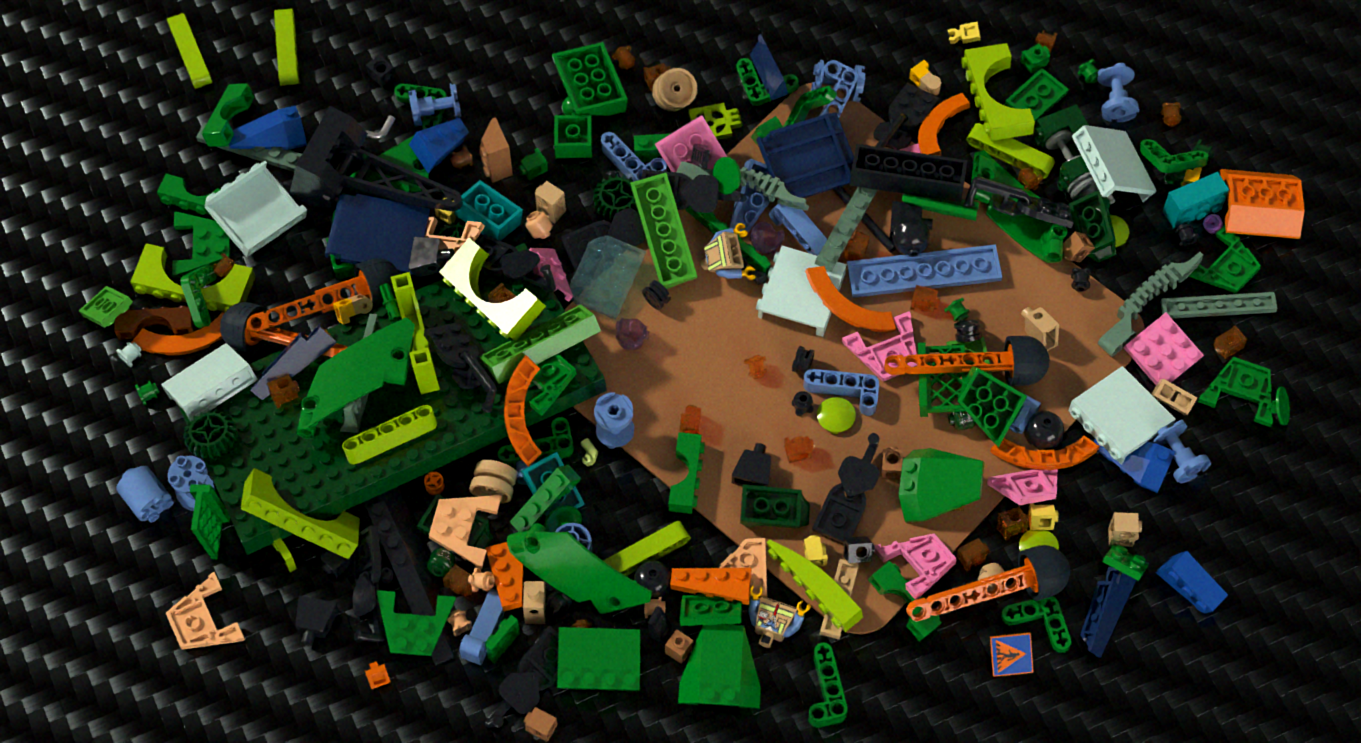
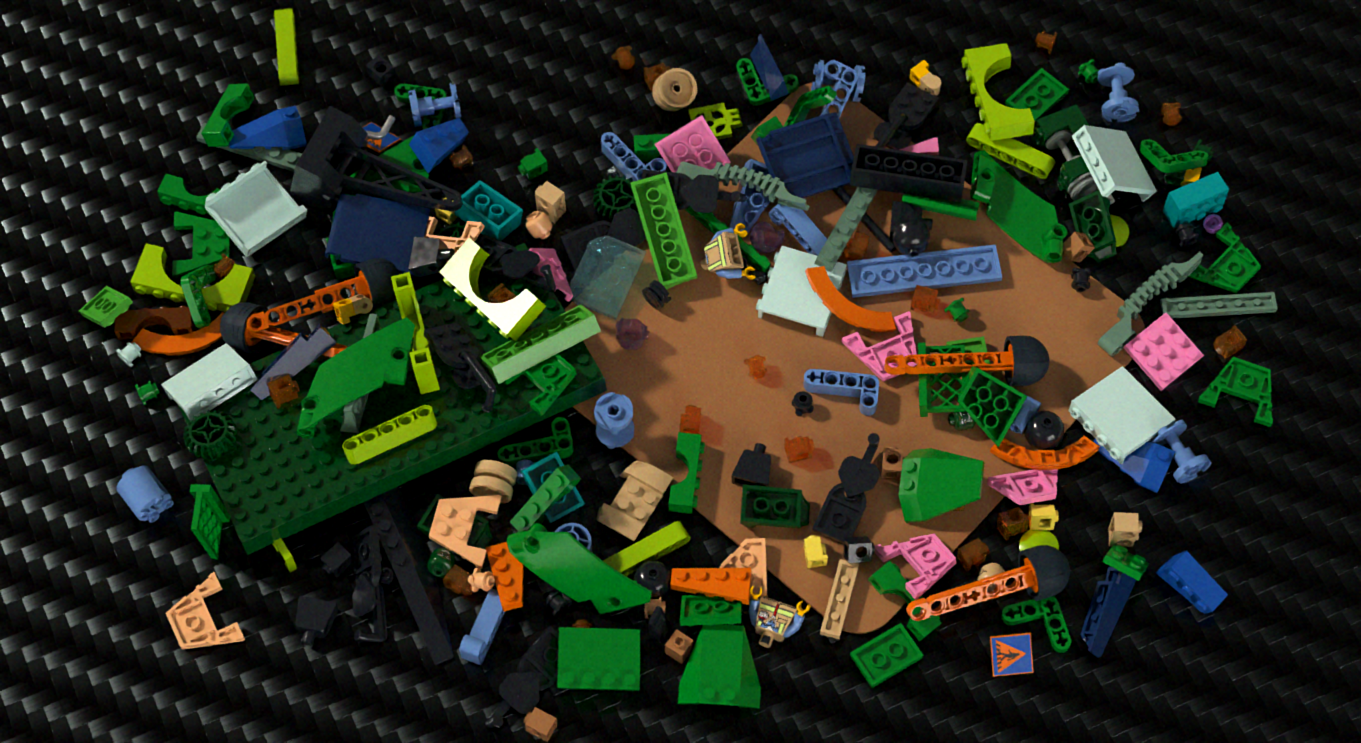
(183, 473): medium blue piece -> none
(189, 50): lime beam -> none
(264, 502): lime arch -> none
(377, 675): orange tile -> none
(382, 144): none -> piece
(390, 302): green axle -> none
(411, 632): green wing -> none
(436, 479): orange wheel -> none
(459, 622): light nougat brick -> none
(495, 153): medium nougat wedge -> none
(502, 639): green plate -> none
(514, 411): orange tile -> none
(534, 599): tan torso -> none
(561, 516): green piece -> none
(572, 133): green brick -> none
(591, 80): green slope -> none
(591, 452): yellowish green arm -> none
(635, 499): none -> tan piece
(700, 155): black slope -> none
(727, 174): green piece -> none
(803, 360): black wheel -> none
(818, 586): lime slope -> none
(827, 683): green beam -> none
(836, 415): lime dish -> none
(886, 655): none -> green plate
(935, 120): orange tile -> none
(967, 33): light yellow plate -> none
(968, 330): black wheel -> none
(1029, 178): clear orange brick -> none
(1034, 207): black plate -> none
(1035, 58): green brick -> none
(1041, 326): tan torso -> none
(1174, 396): tan brick -> none
(1263, 204): orange slope -> none
(1281, 406): green piece -> none

